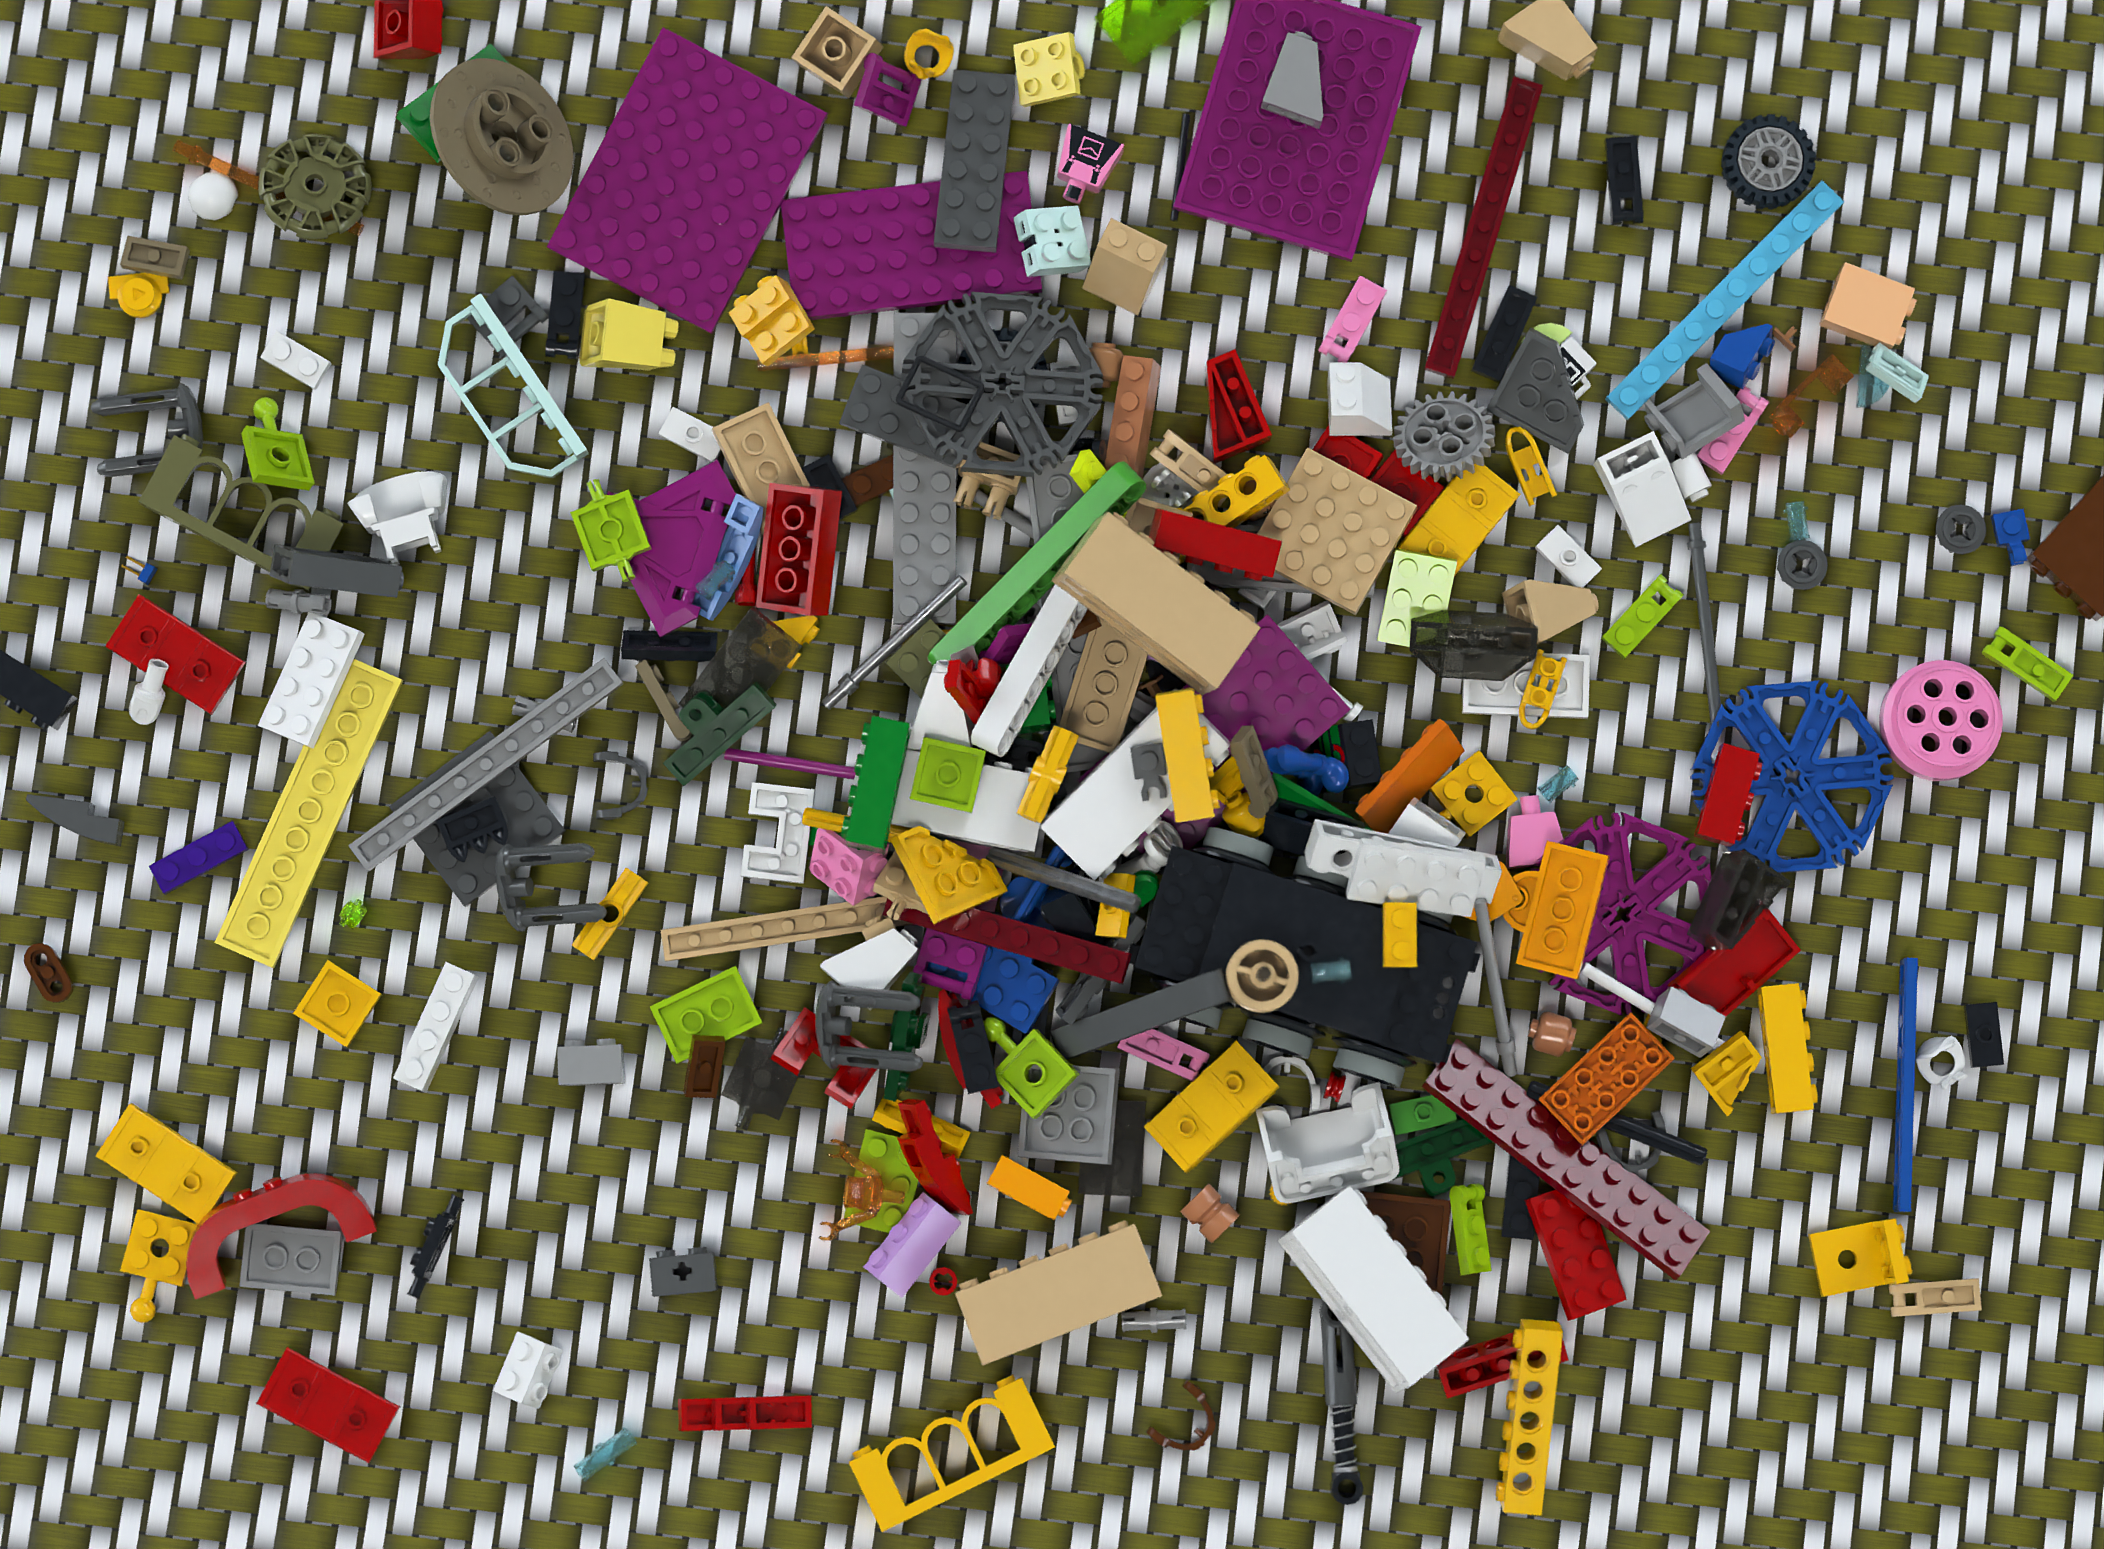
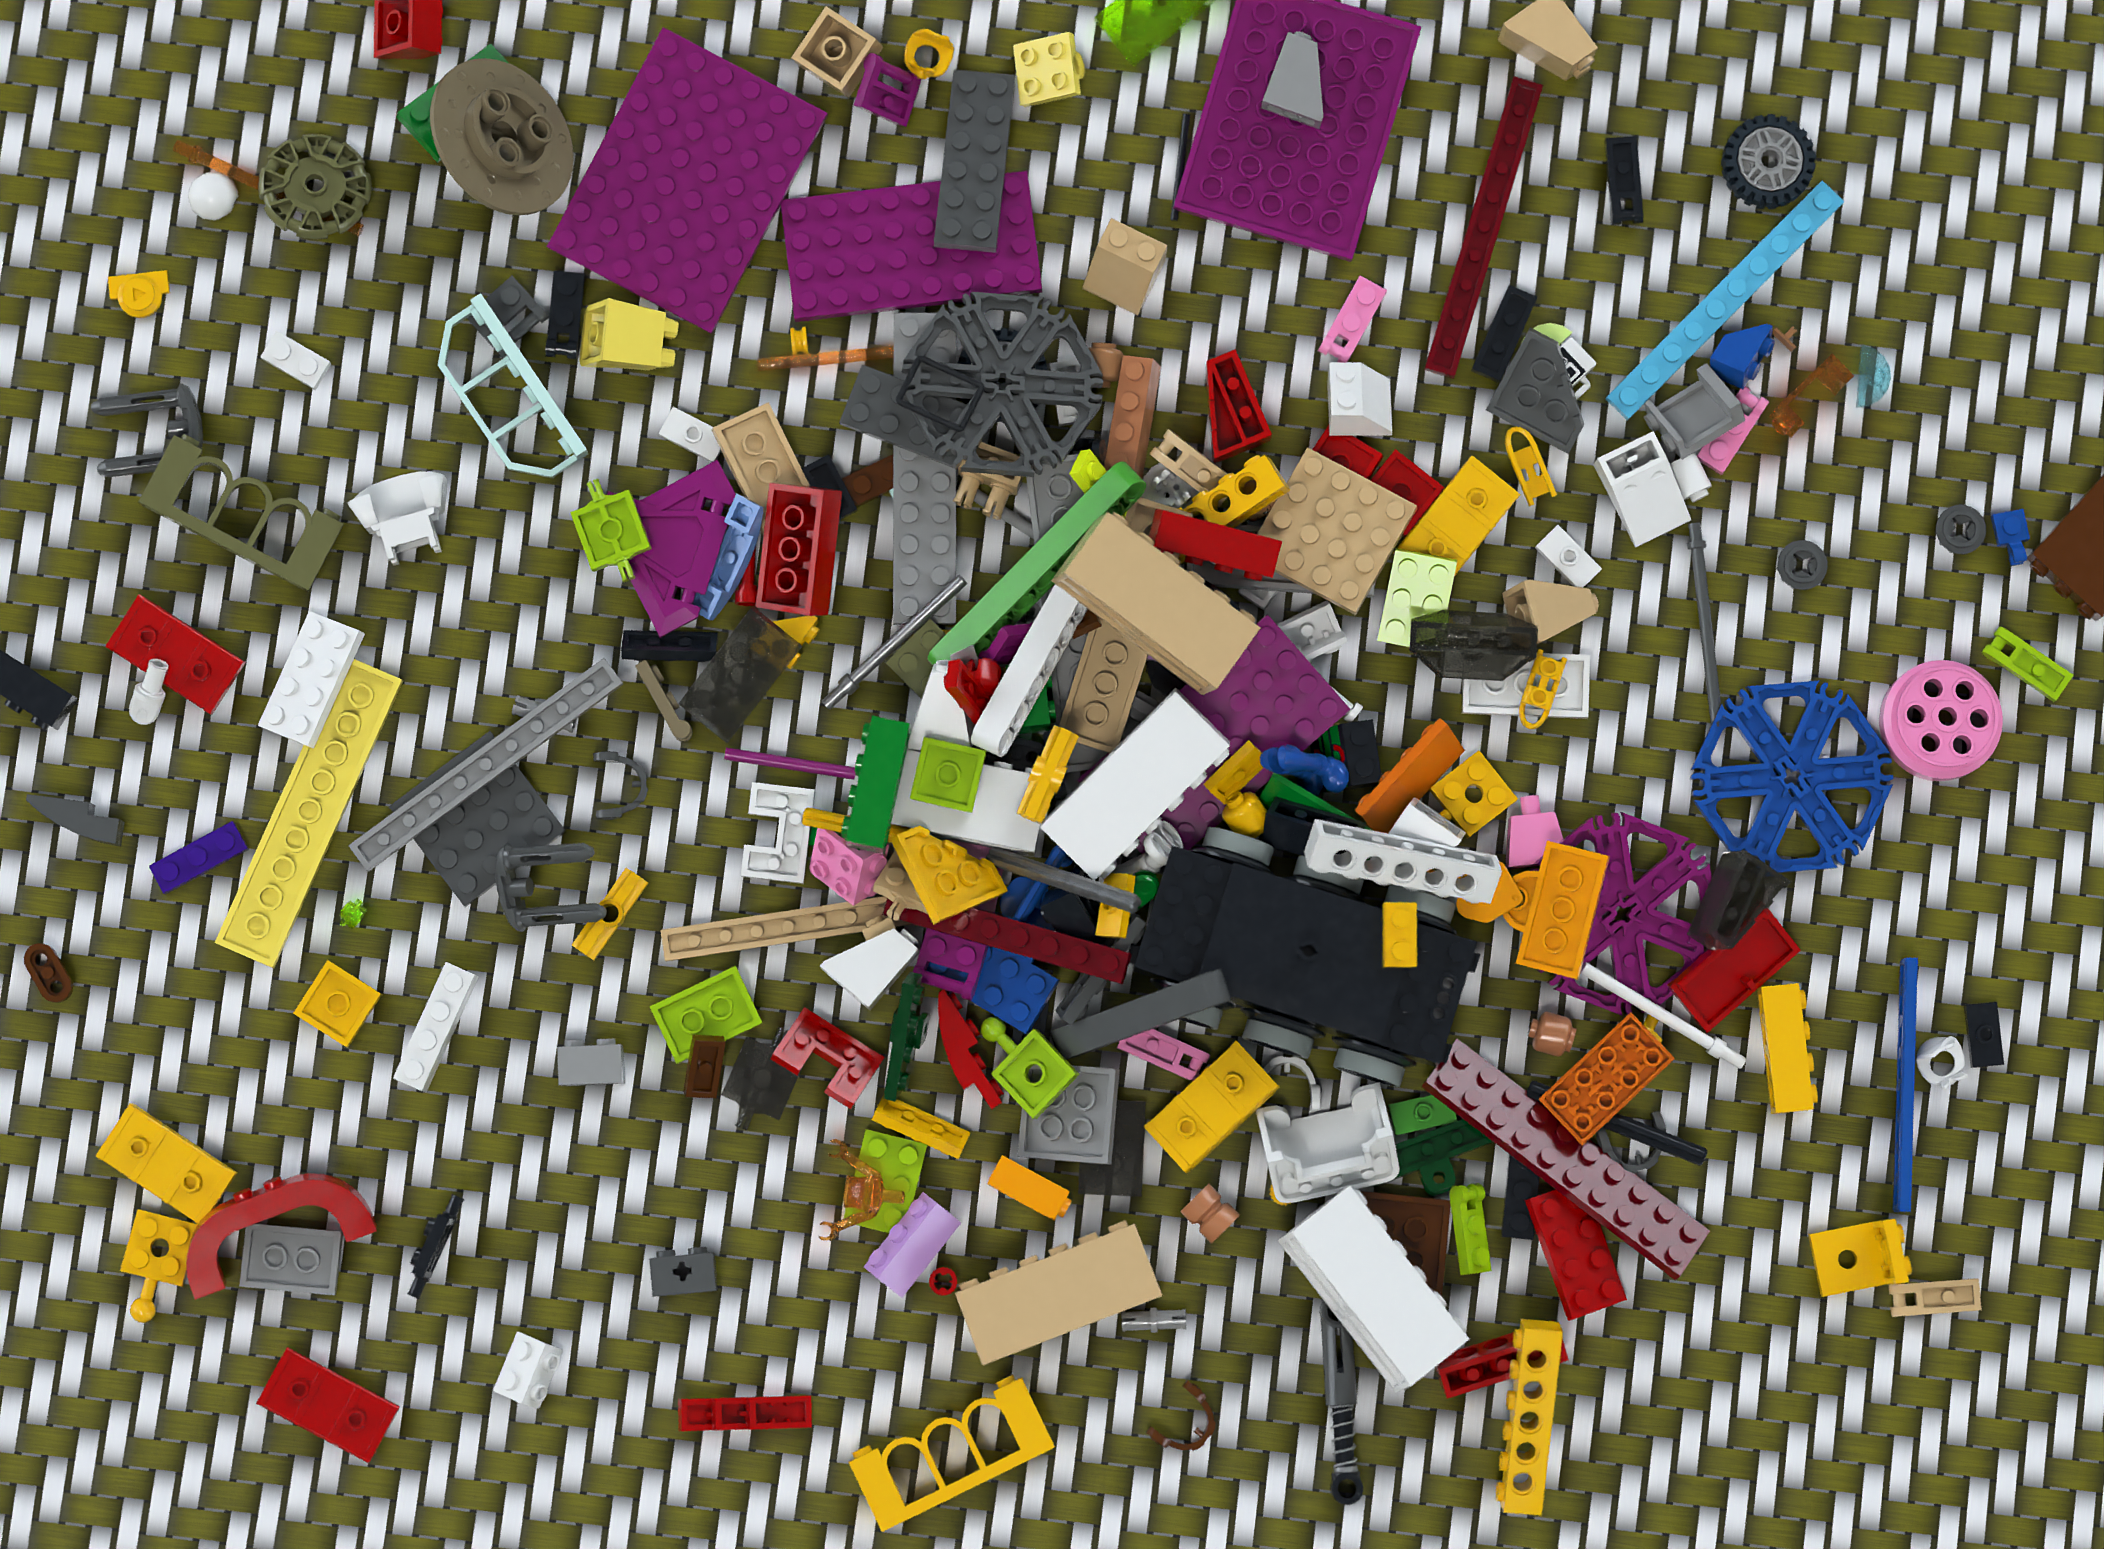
(146, 574): blue piece -> none
(155, 257): dark tan plate -> none
(261, 444): lime plate -> none
(298, 601): light grey pin -> none
(336, 571): dark grey window -> none
(472, 827): black plate -> none
(605, 1454): clear light blue pin -> none
(715, 579): clear light blue pin -> none
(715, 729): dark green plate -> none
(771, 319): yellow plate -> none
(830, 1025): dark grey piece -> none
(933, 1169): red slope -> none
(973, 1049): black plate -> none
(1052, 241): light aqua piece -> none
(1086, 162): torso -> none
(1148, 765): dark grey plate -> none
(1152, 686): medium nougat piece -> none
(1185, 754): yellow brick -> none
(1254, 771): dark tan plate -> none
(1261, 976): tan wheel -> none
(1331, 971): clear light blue pin -> none
(1334, 1086): red bush -> none
(1416, 874): white plate -> none
(1446, 444): light grey gear -> none
(1504, 1043): light grey bar -> none
(1558, 783): clear light blue pin -> none
(1641, 617): lime plate -> none
(1685, 1021): brick -> none
(1728, 795): red brick -> none
(1728, 1070): yellow wing -> none
(1797, 520): clear light blue pin -> none
(1868, 307): light nougat brick -> none
(1895, 376): light aqua tile -> none

